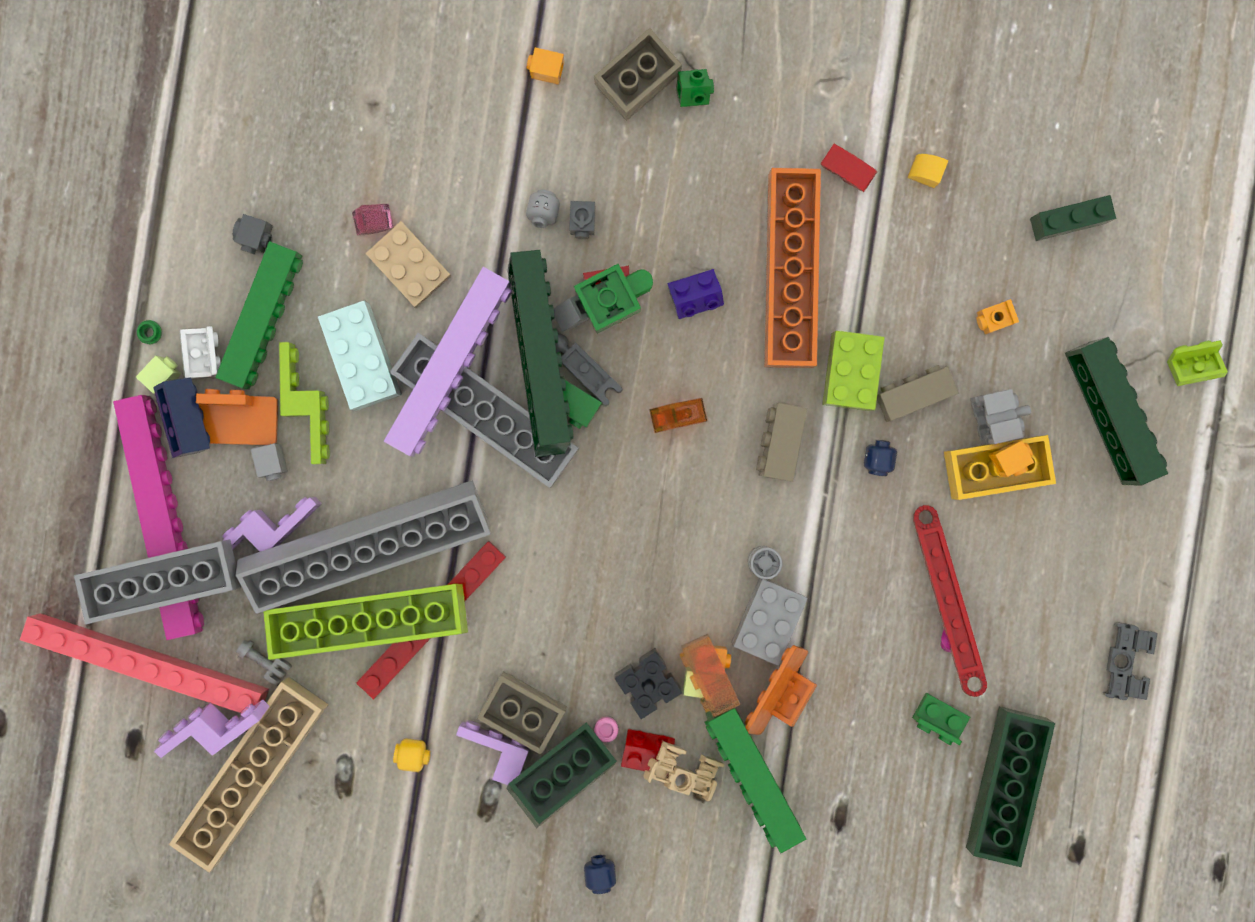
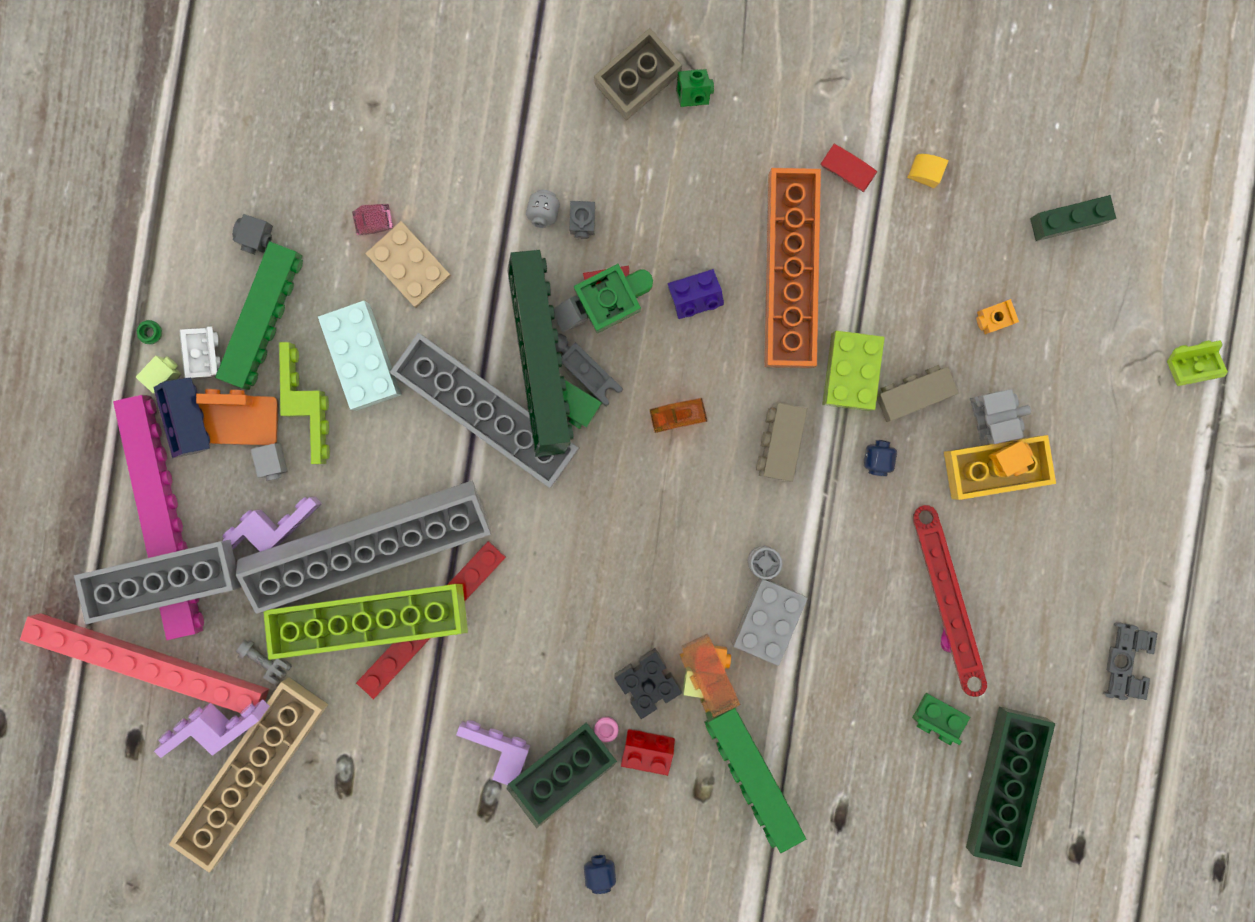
(411, 755): yellow head -> none
(448, 362): lavender brick -> none
(522, 713): dark tan brick -> none
(546, 65): light orange brick -> none
(693, 782): tan piece -> none
(785, 694): orange bracket -> none
(1117, 412): dark green brick -> none

